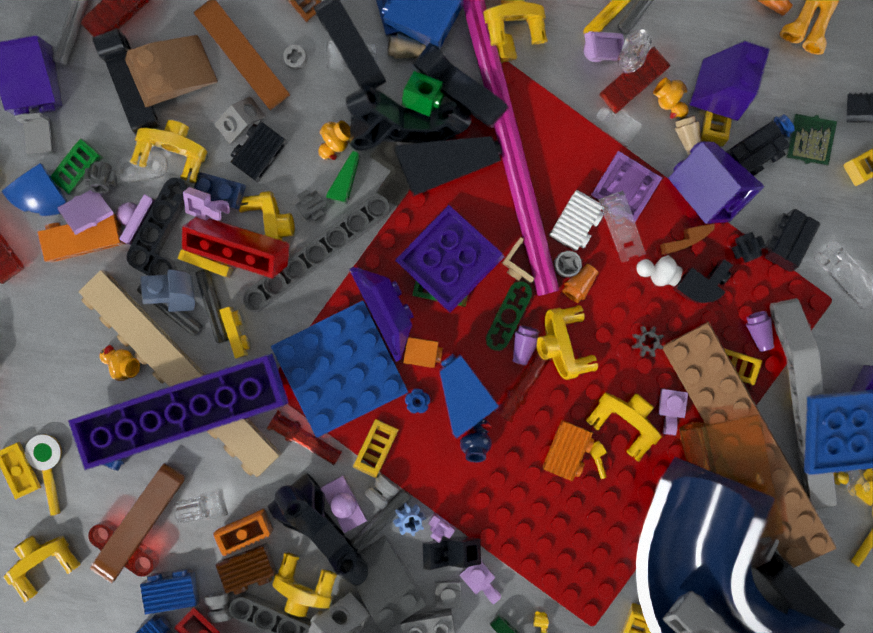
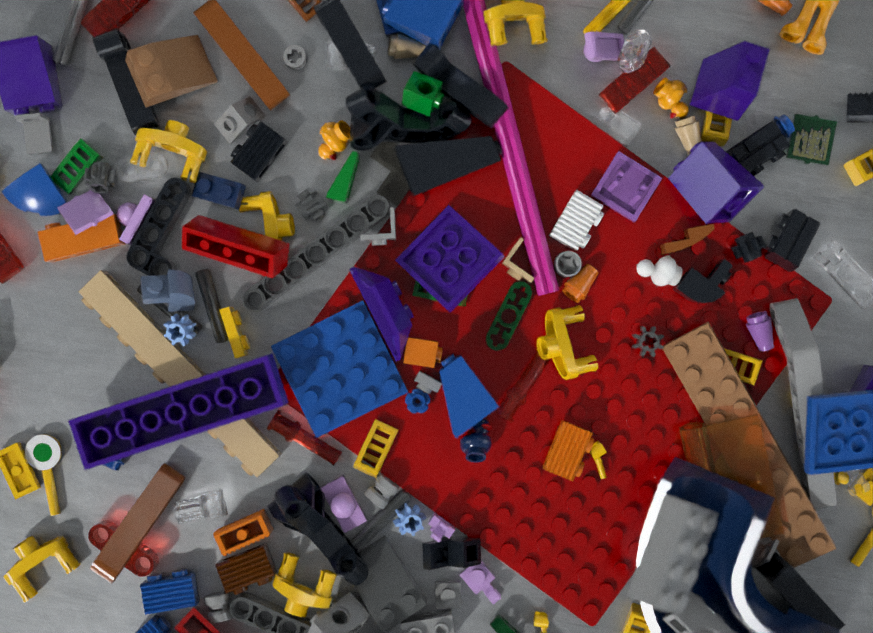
(120, 363): light orange animal -> none
(180, 329): none -> light blue gear
(200, 205): lavender plate -> none
(202, 262): yellow plate -> none
(381, 239): none -> light grey bracket
(427, 383): none -> light grey plate
(507, 51): yellow slope -> none
(524, 344): medium lavender cone -> none
(622, 225): clear plate -> none
(635, 413): yellow connector -> none
(672, 405): lavender plate -> none
(672, 555): none -> light grey brick

